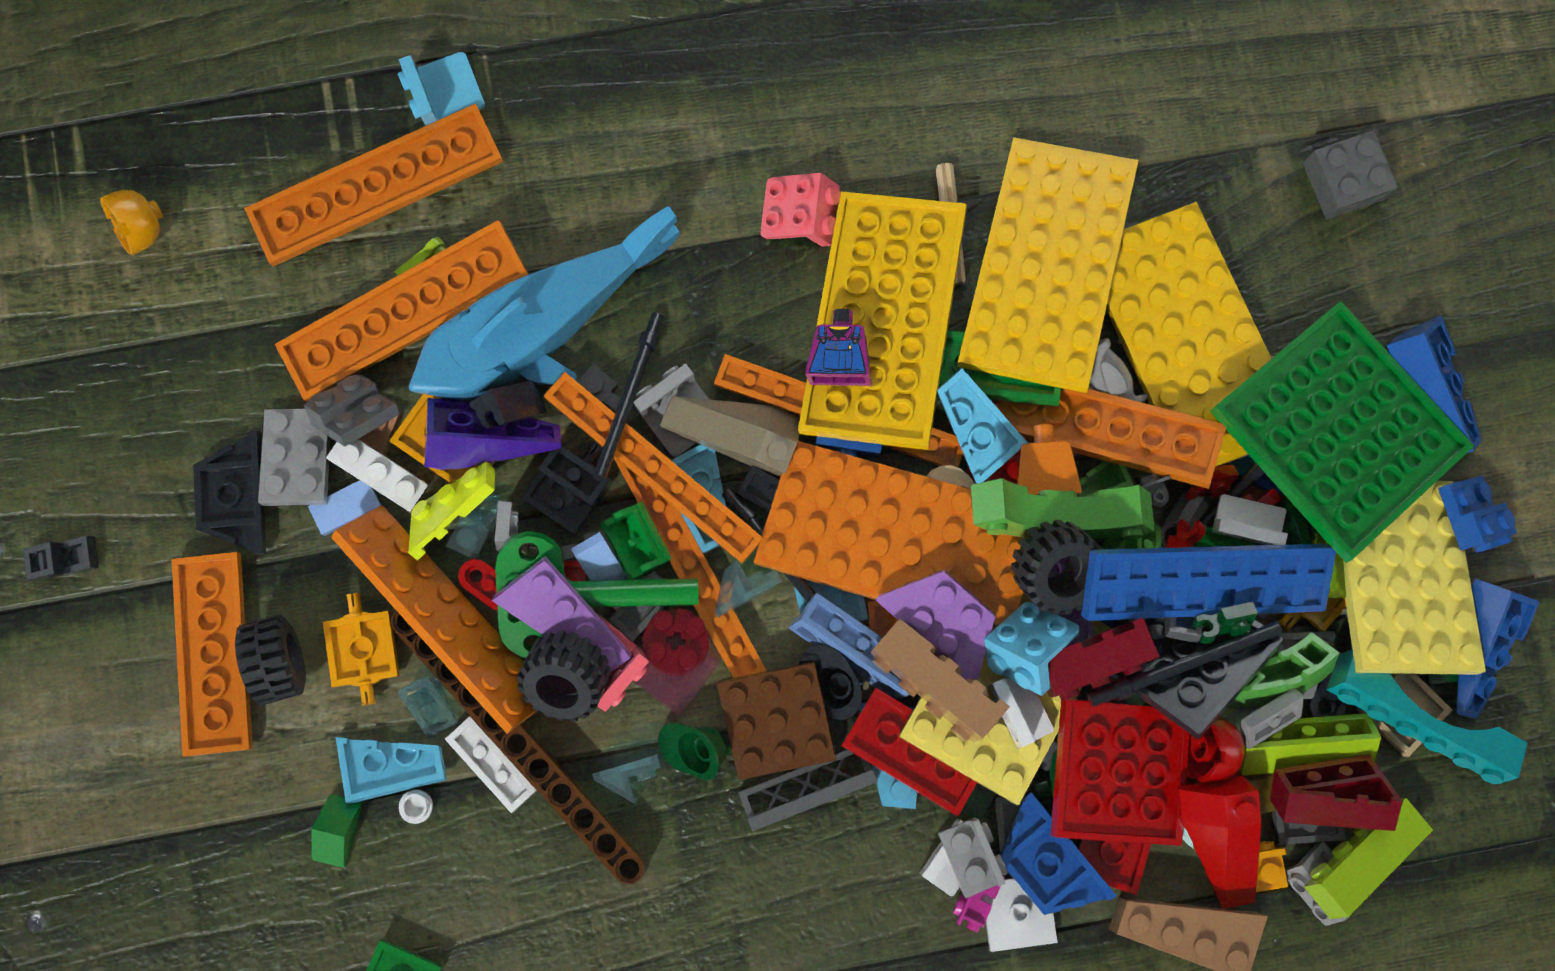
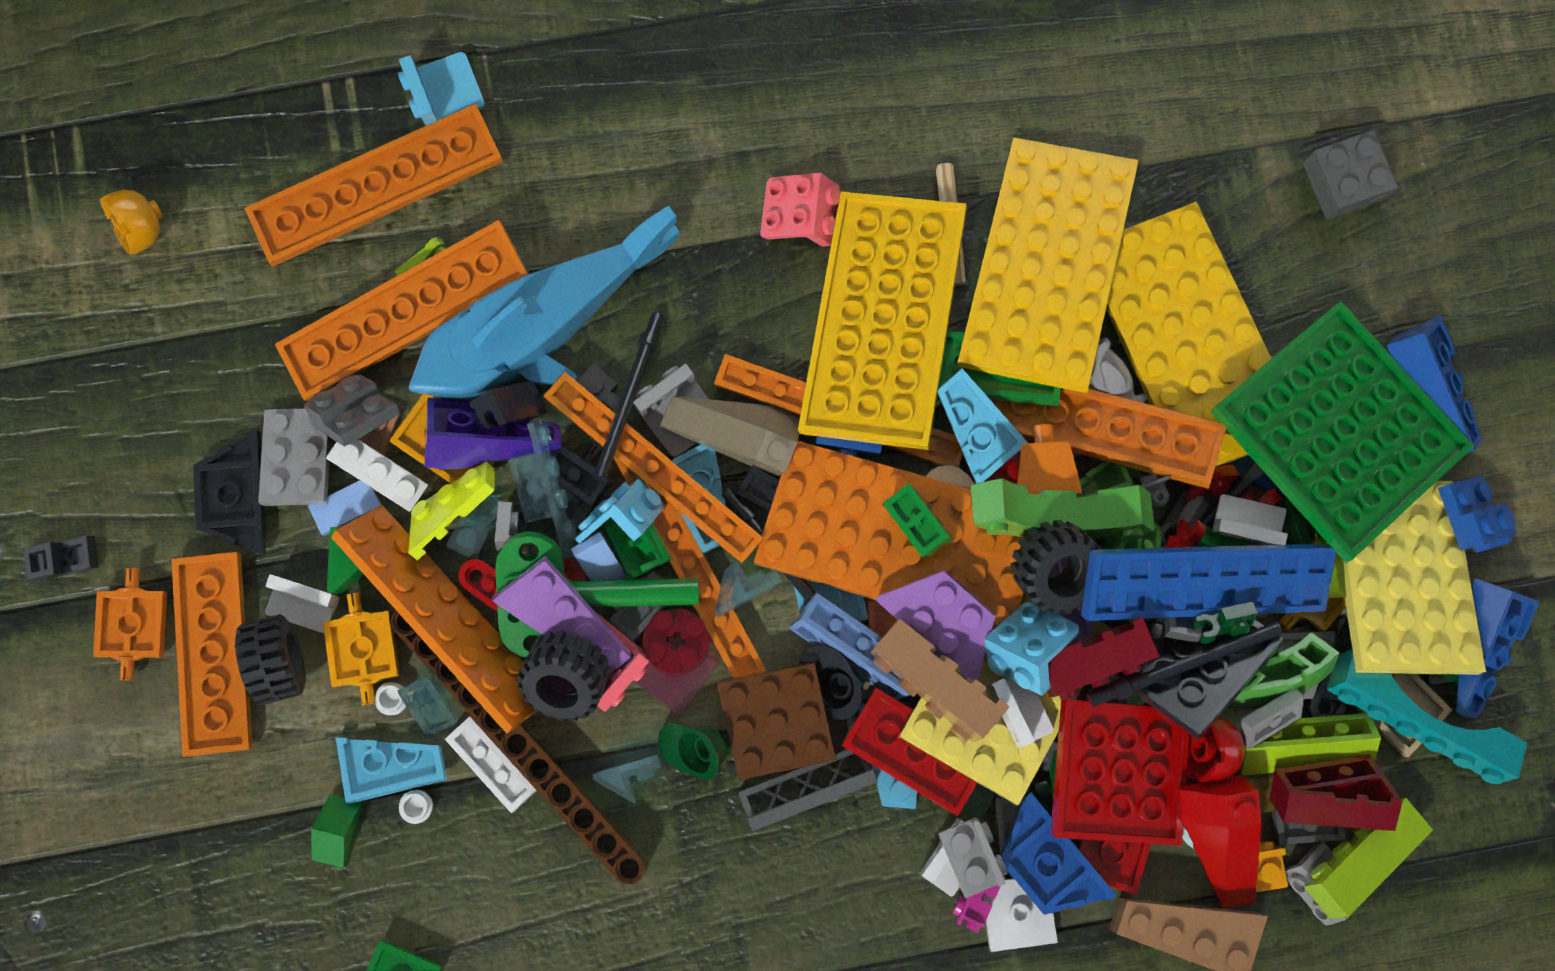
(130, 624): none -> orange plate
(300, 603): none -> white panel
(341, 569): none -> green slope
(388, 700): none -> white plate
(538, 486): none -> clear light blue bracket
(629, 506): none -> medium azure bracket
(839, 353): torso -> none
(918, 520): none -> green hinge

